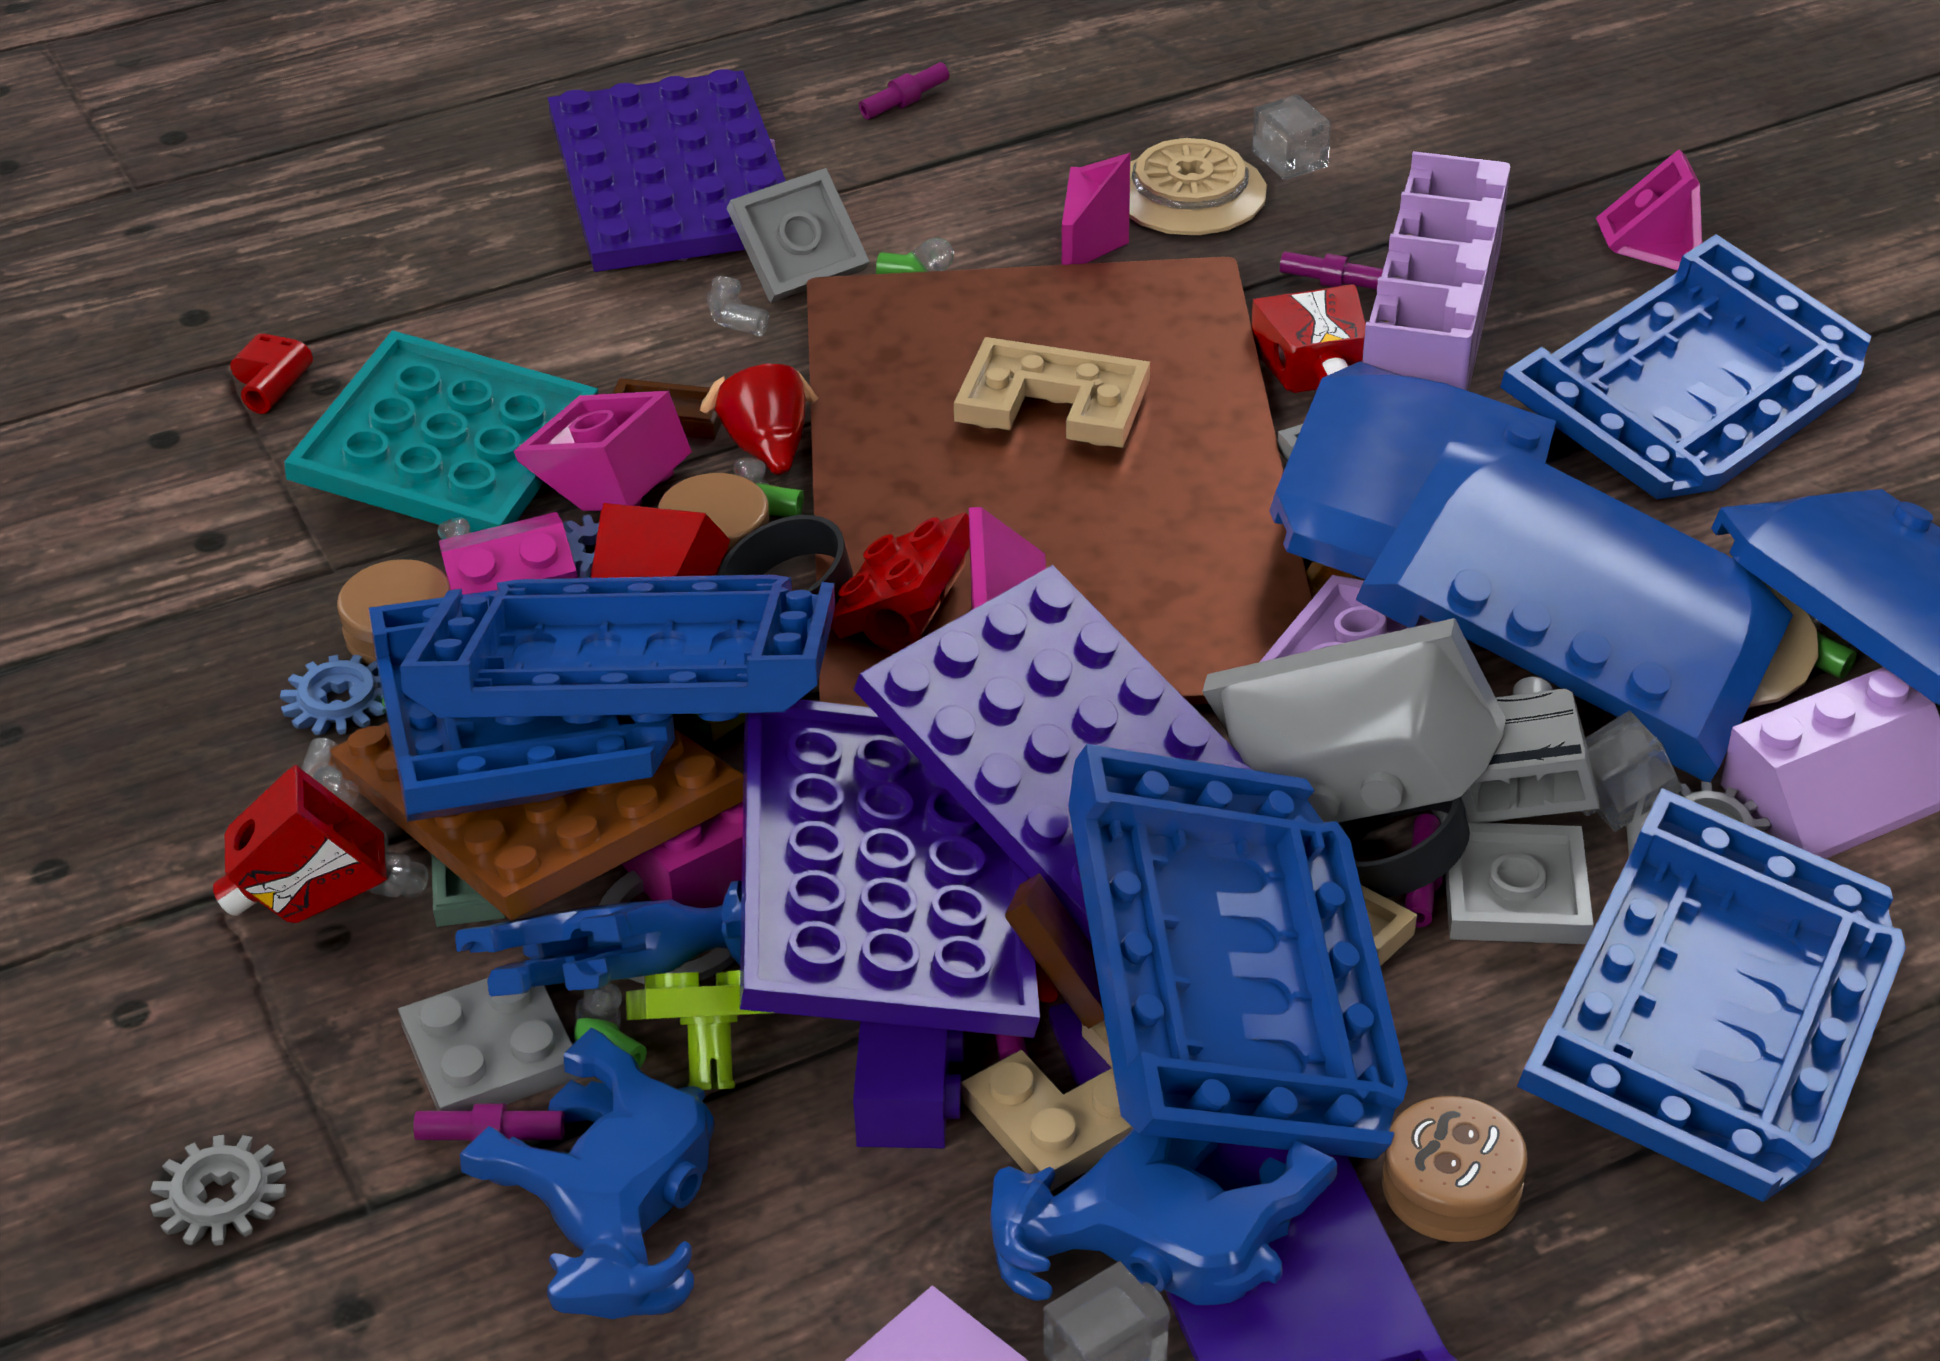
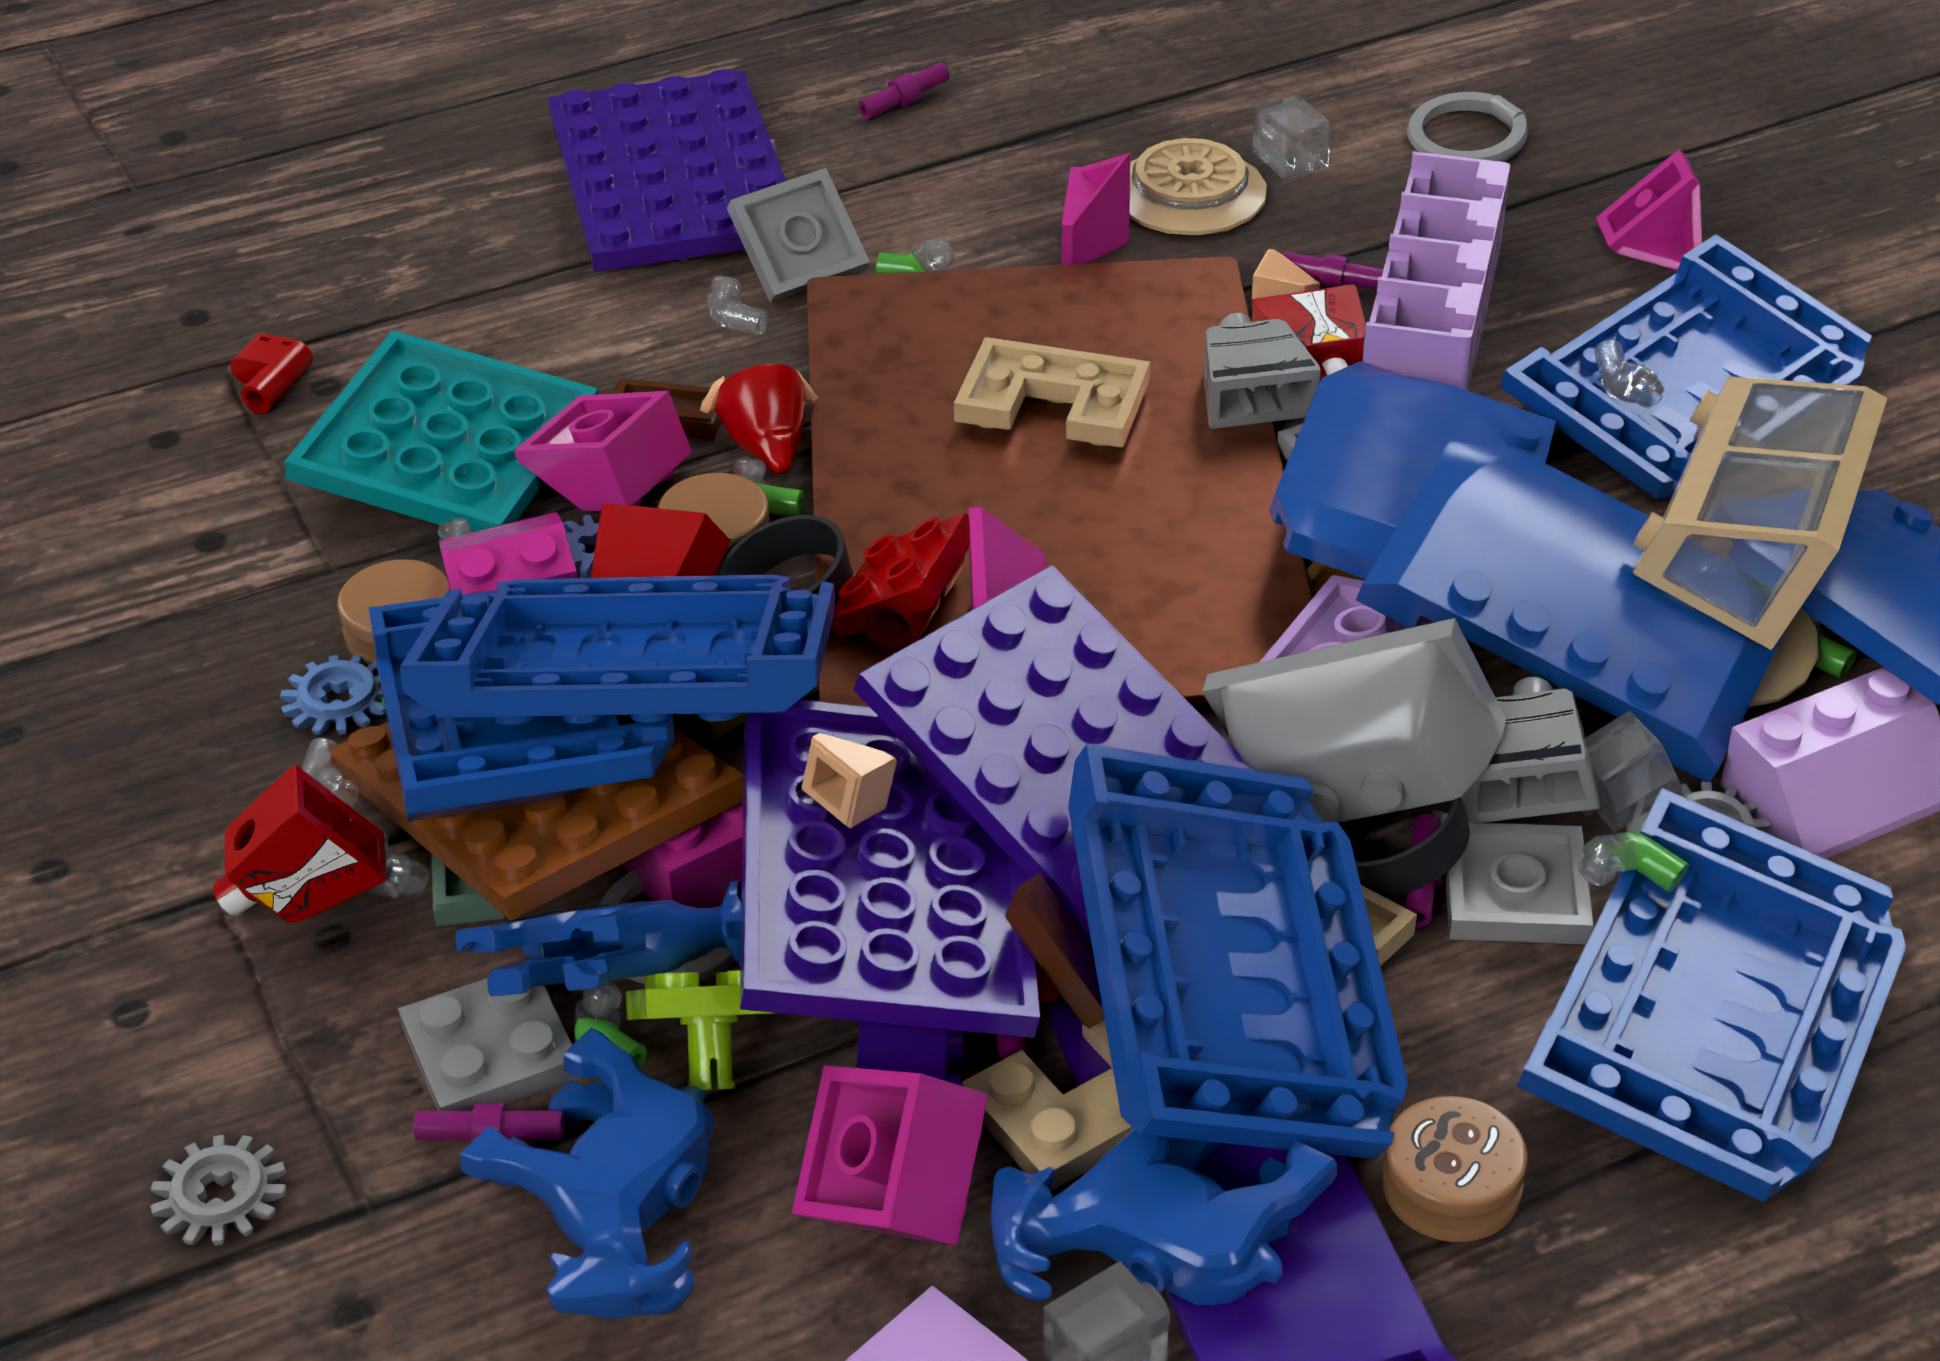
(848, 778): none -> light nougat slope
(890, 1153): none -> dark pink slope
(1256, 372): none -> light grey torso
(1280, 276): none -> light nougat slope
(1470, 101): none -> light grey piece
(1625, 379): none -> clear arm
(1627, 852): none -> arm
(1761, 500): none -> windscreen

